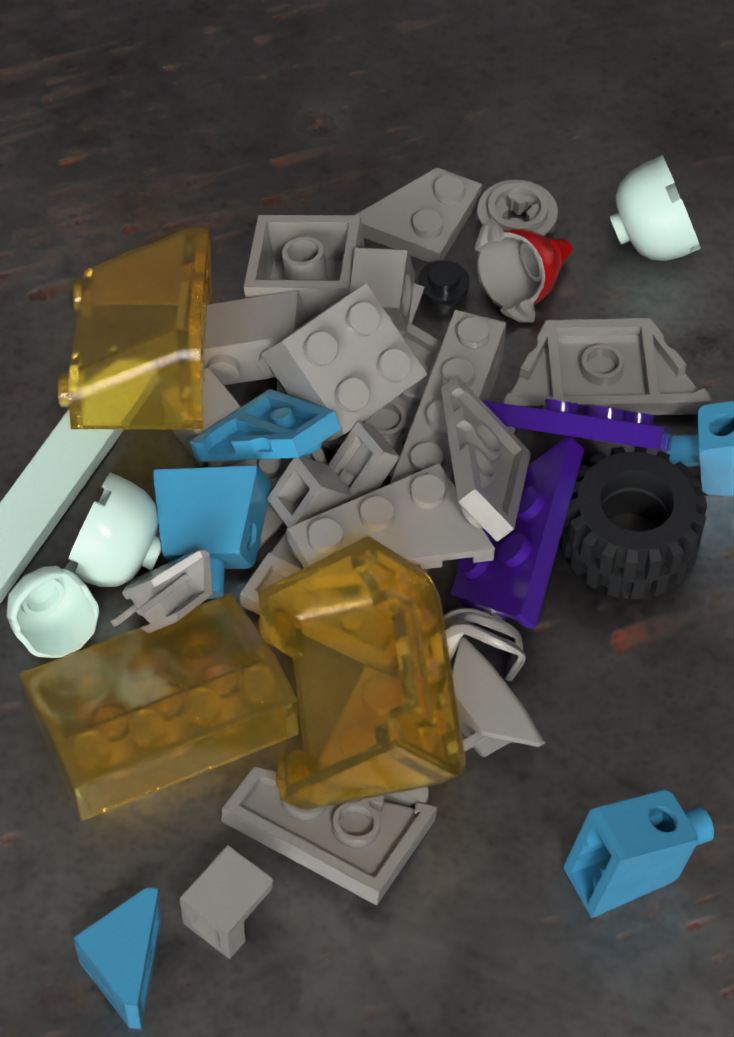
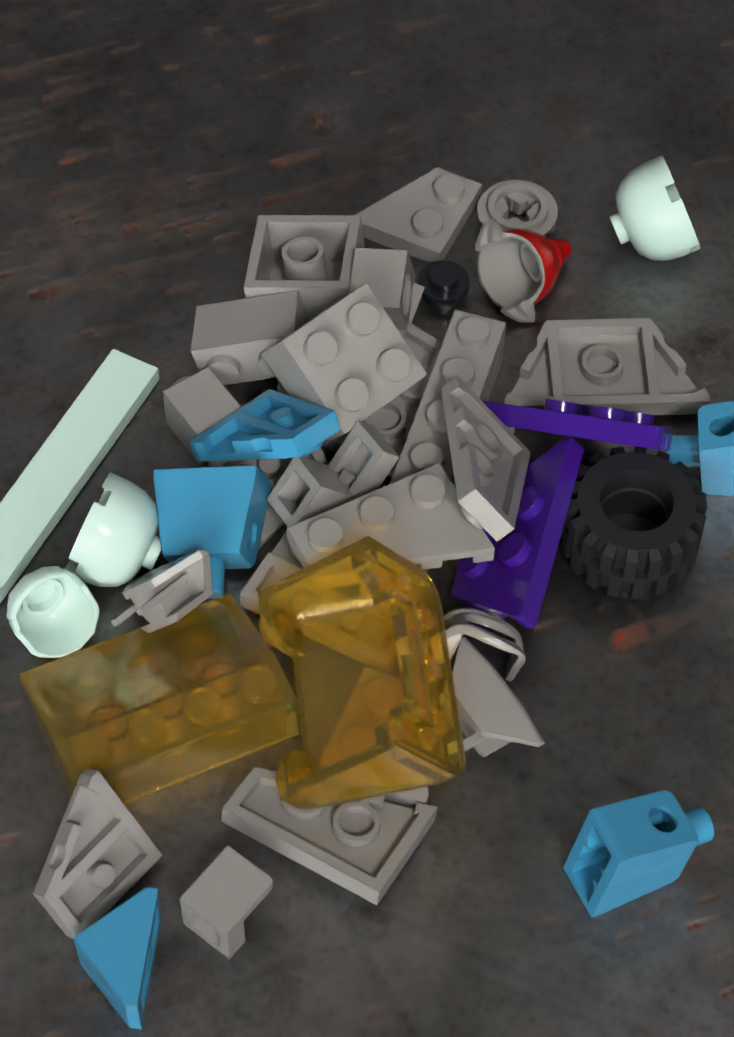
(93, 856): none -> light grey wing
(142, 337): clear yellow windscreen -> none

